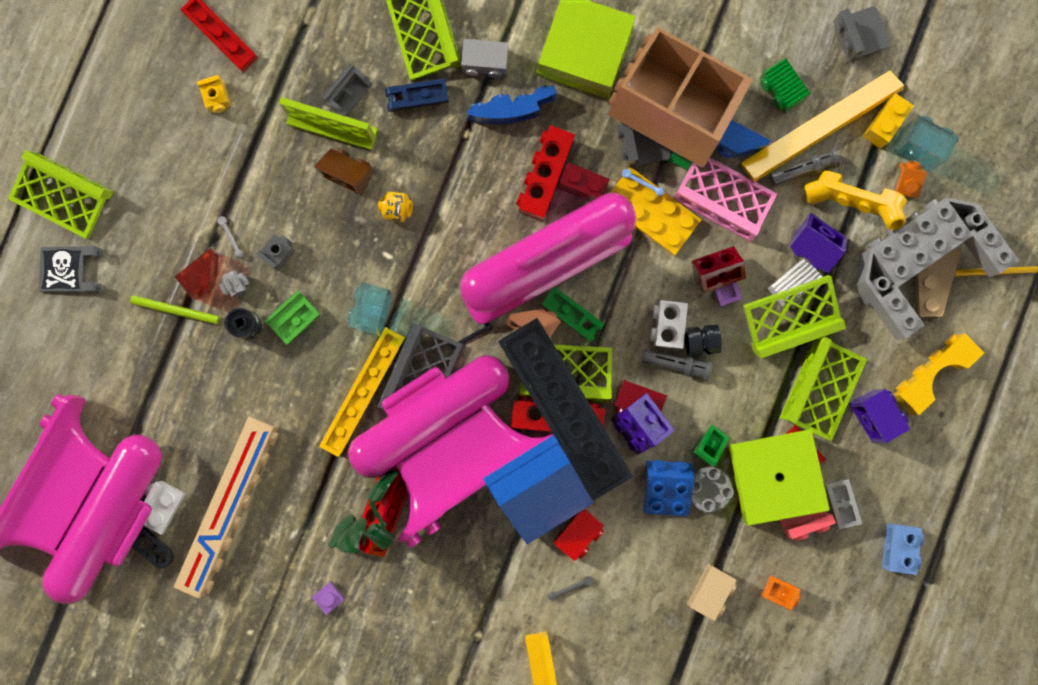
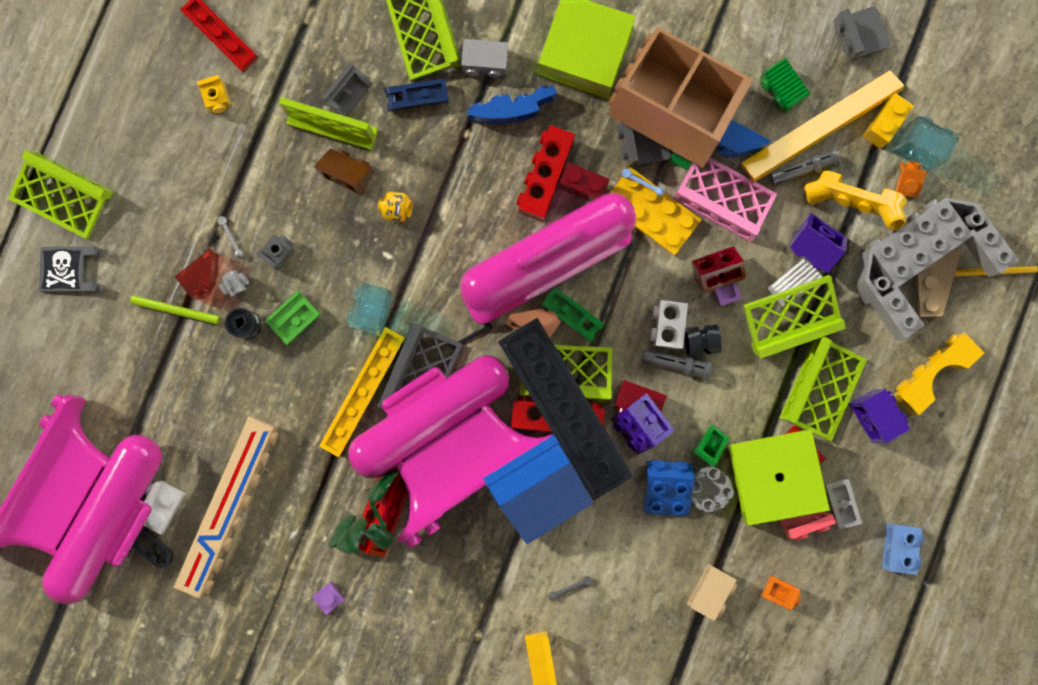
(578, 534): red brick -> none

